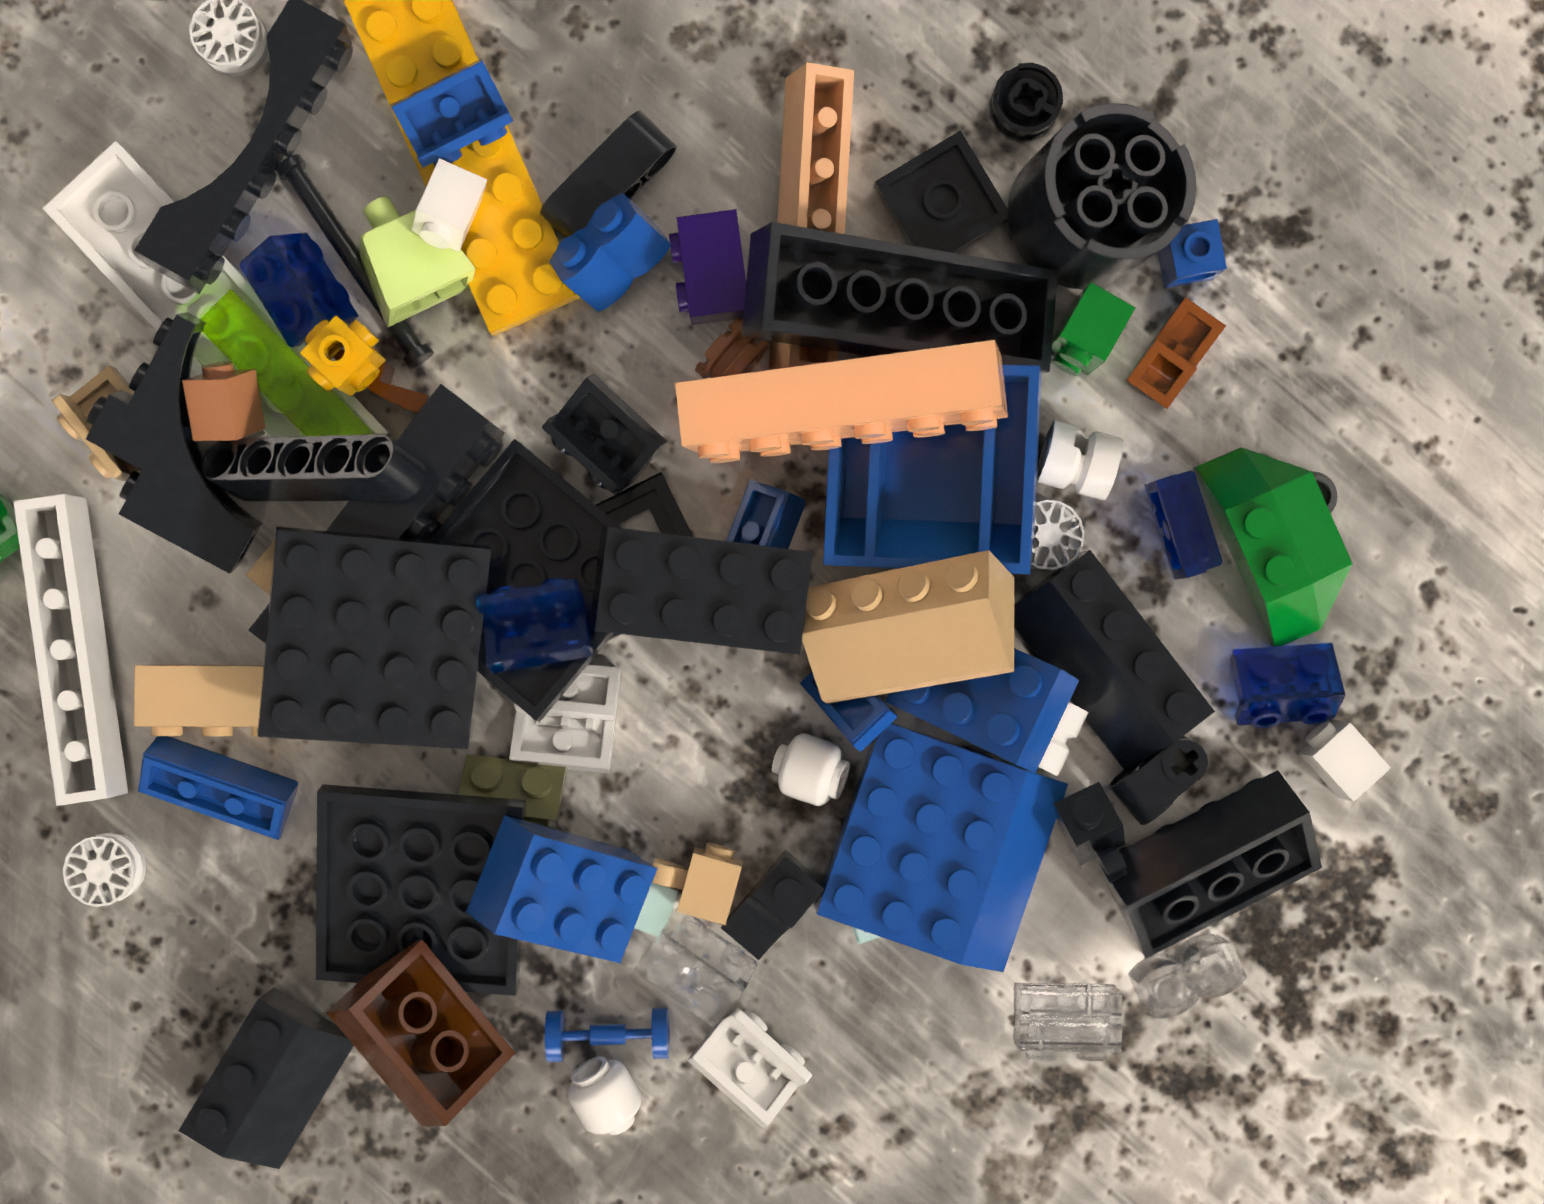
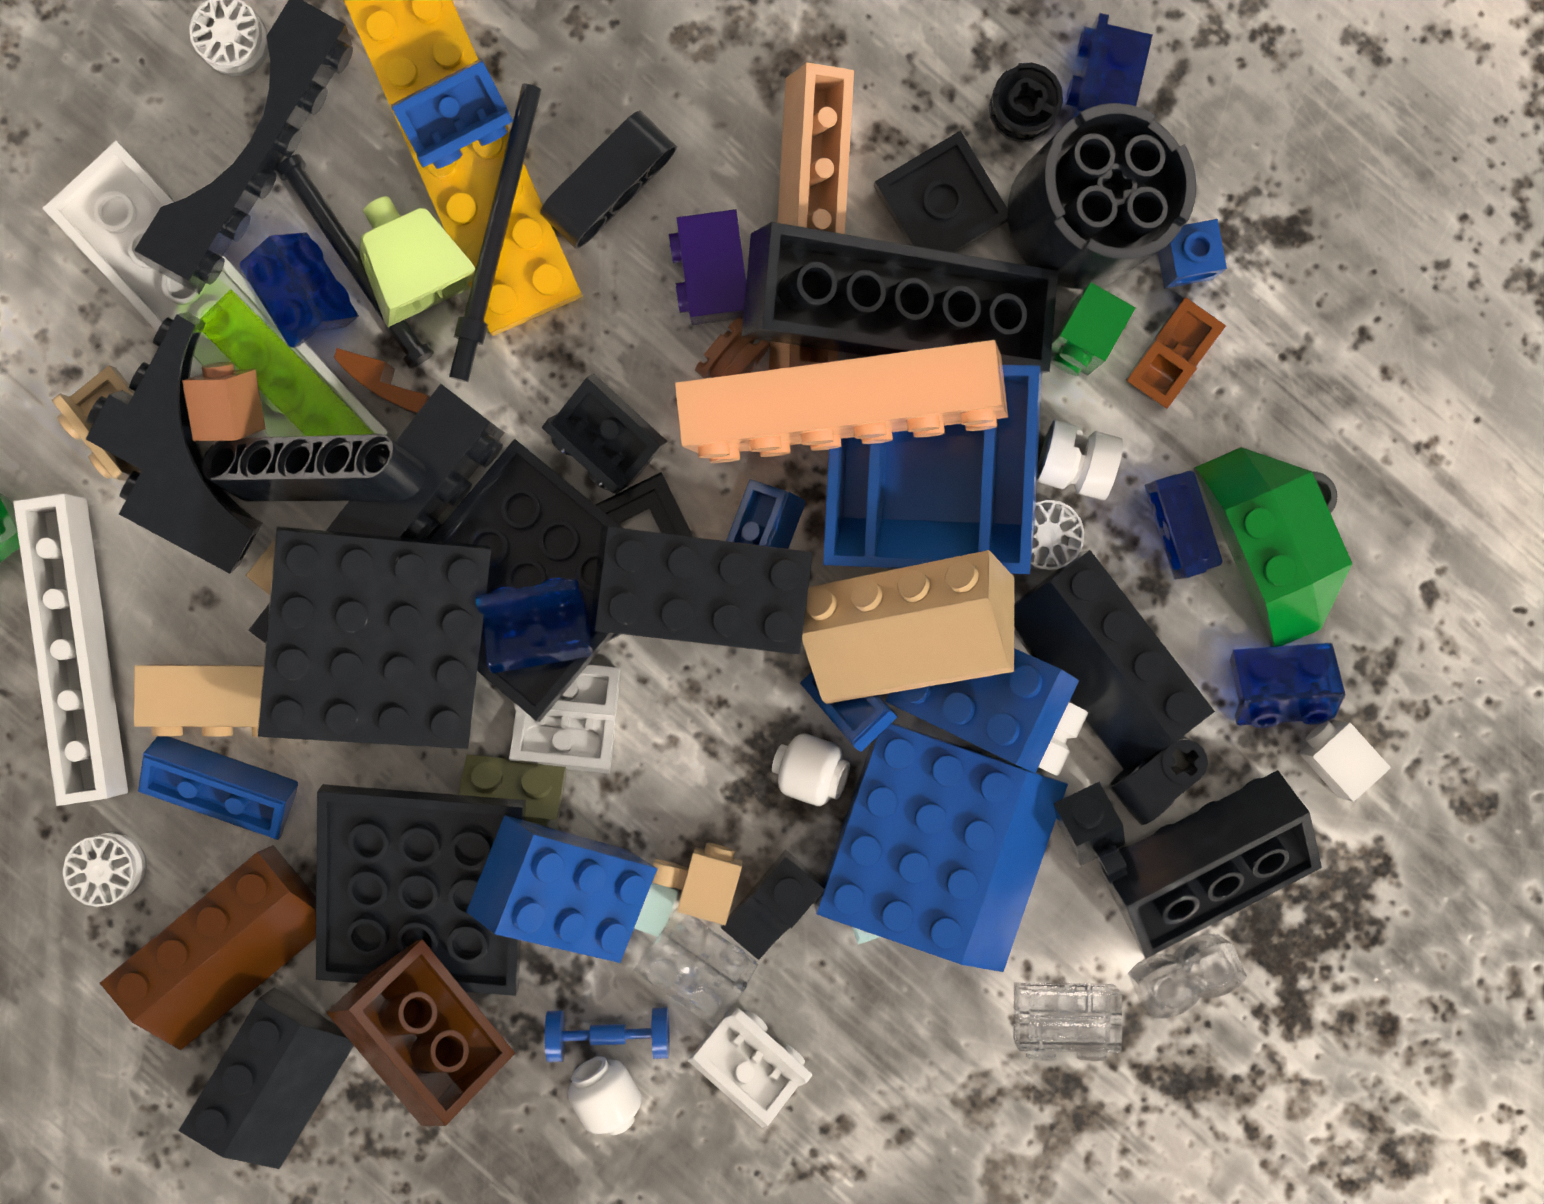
(217, 950): none -> reddish brown slope
(356, 367): yellow brick -> none
(448, 206): white brick -> none
(471, 328): none -> black bar
(609, 252): blue brick -> none
(1110, 68): none -> clear blue bracket

